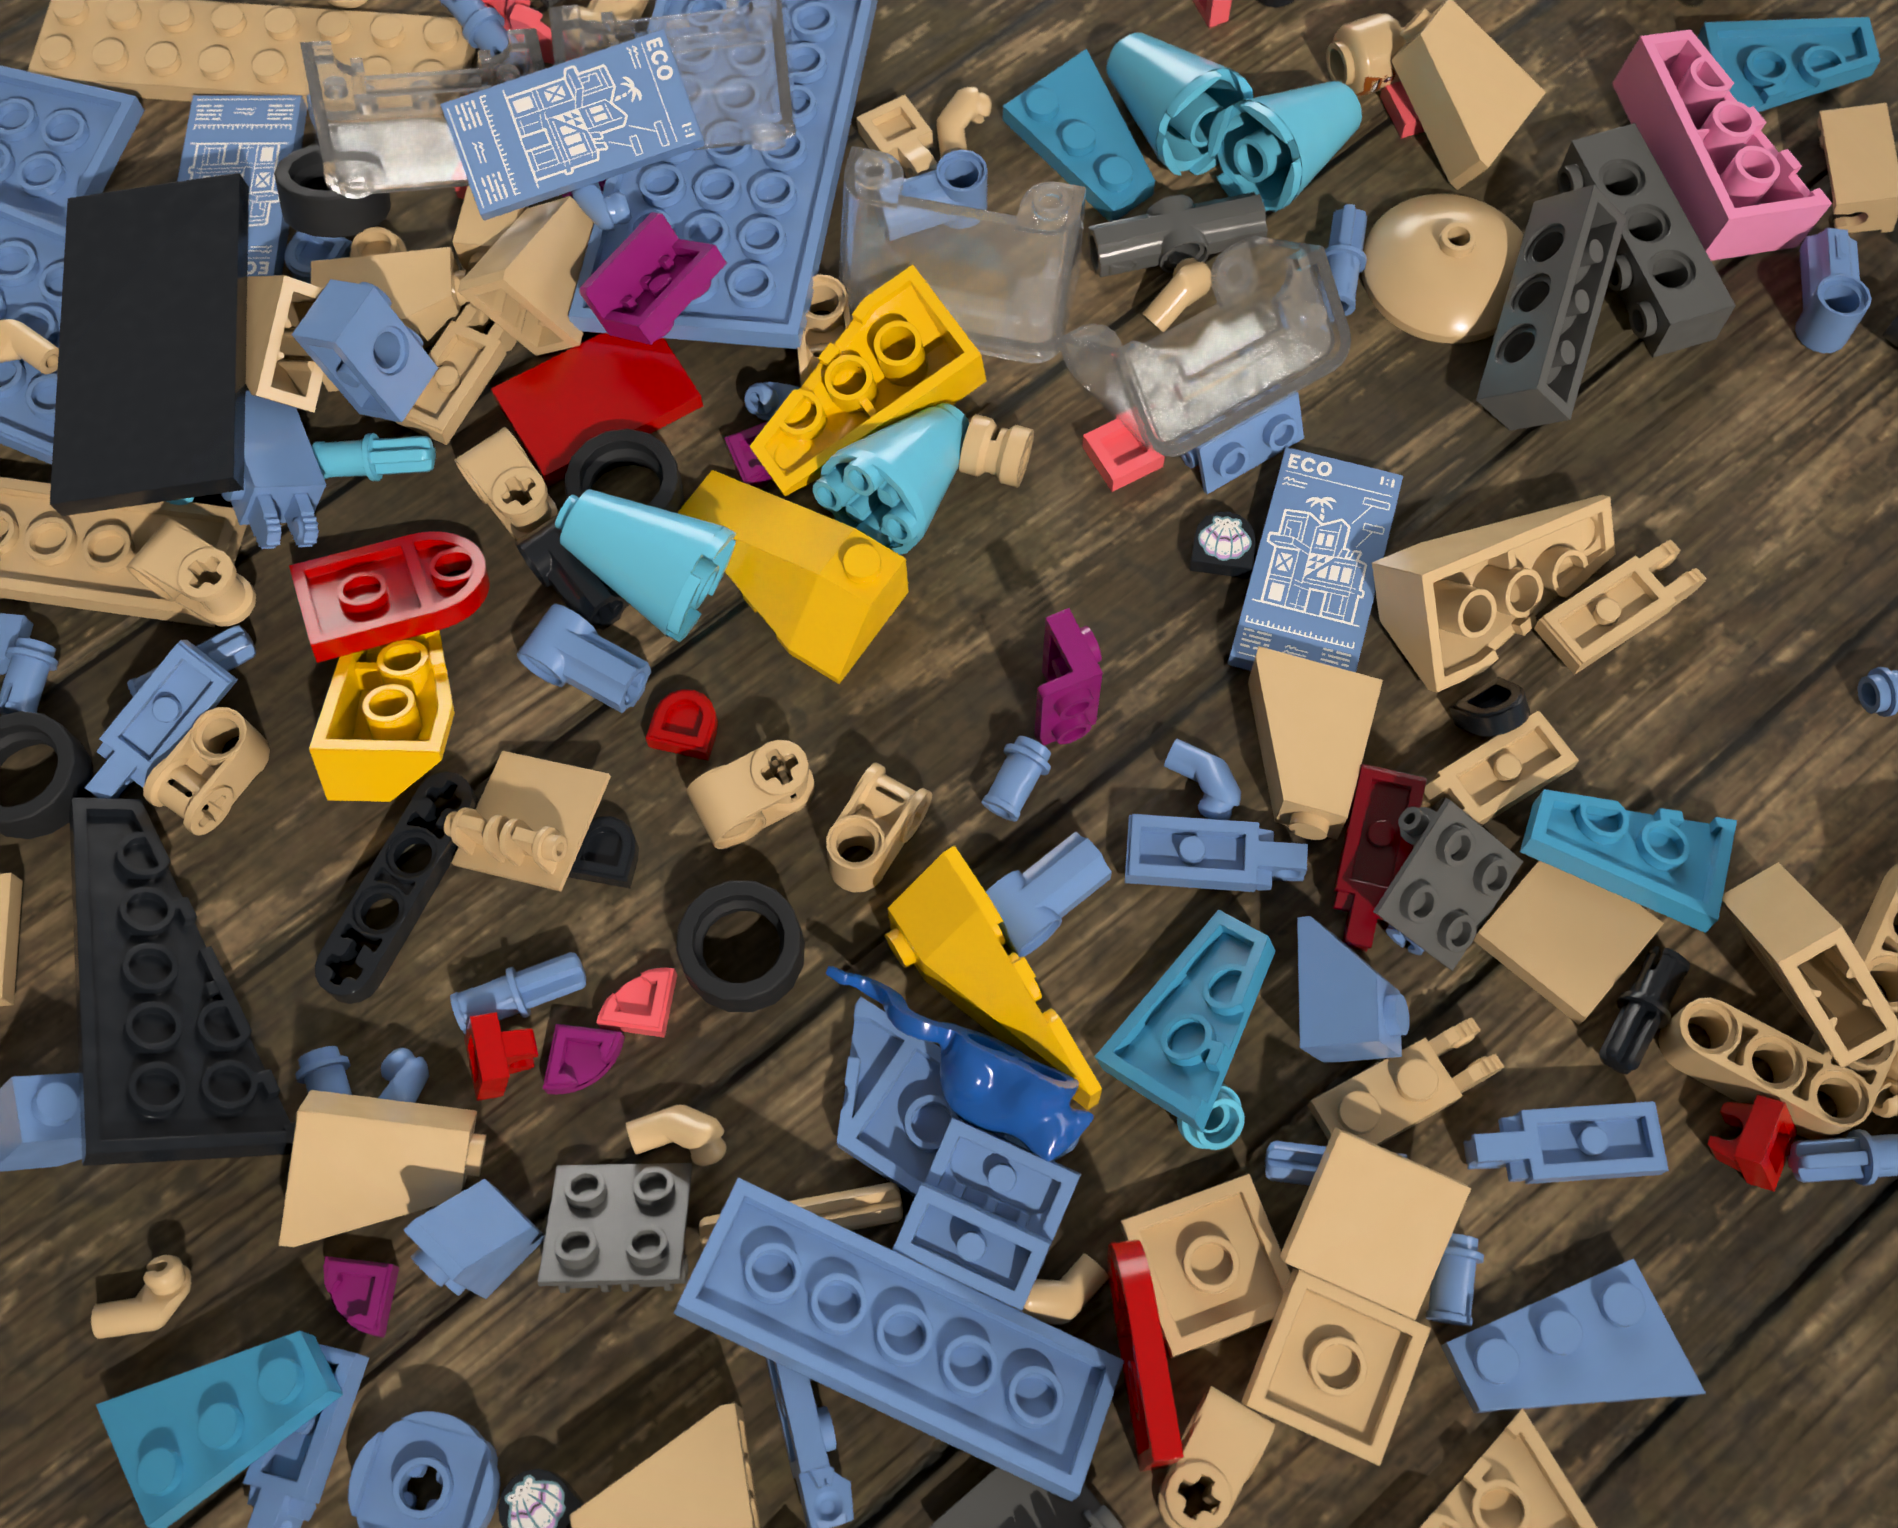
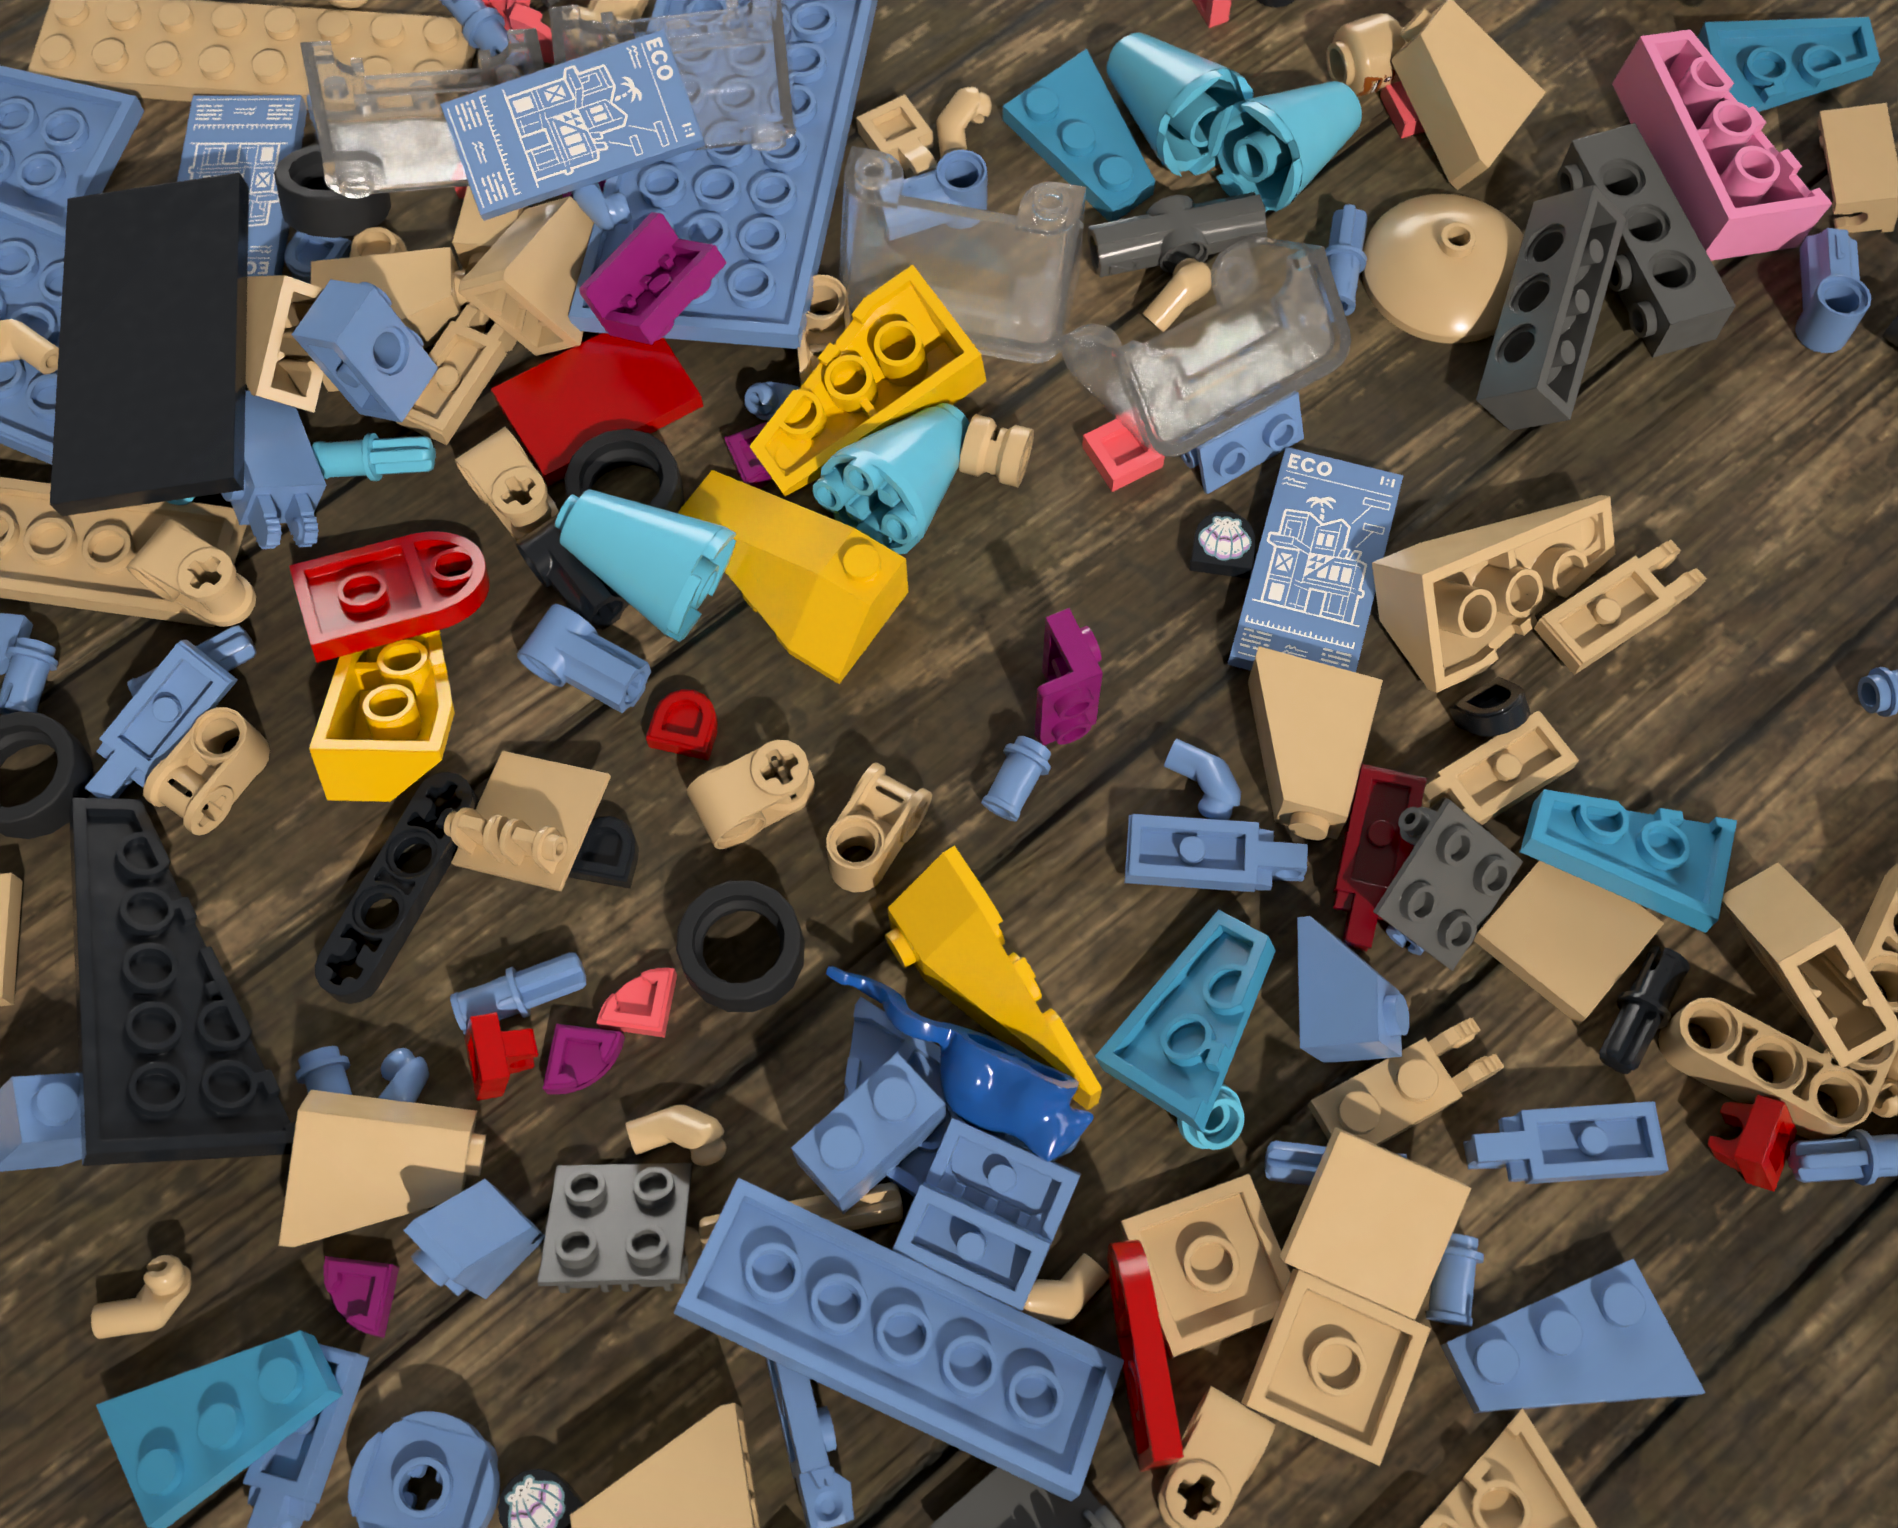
(870, 1133): none -> medium blue brick
(1048, 890): medium blue piece -> none

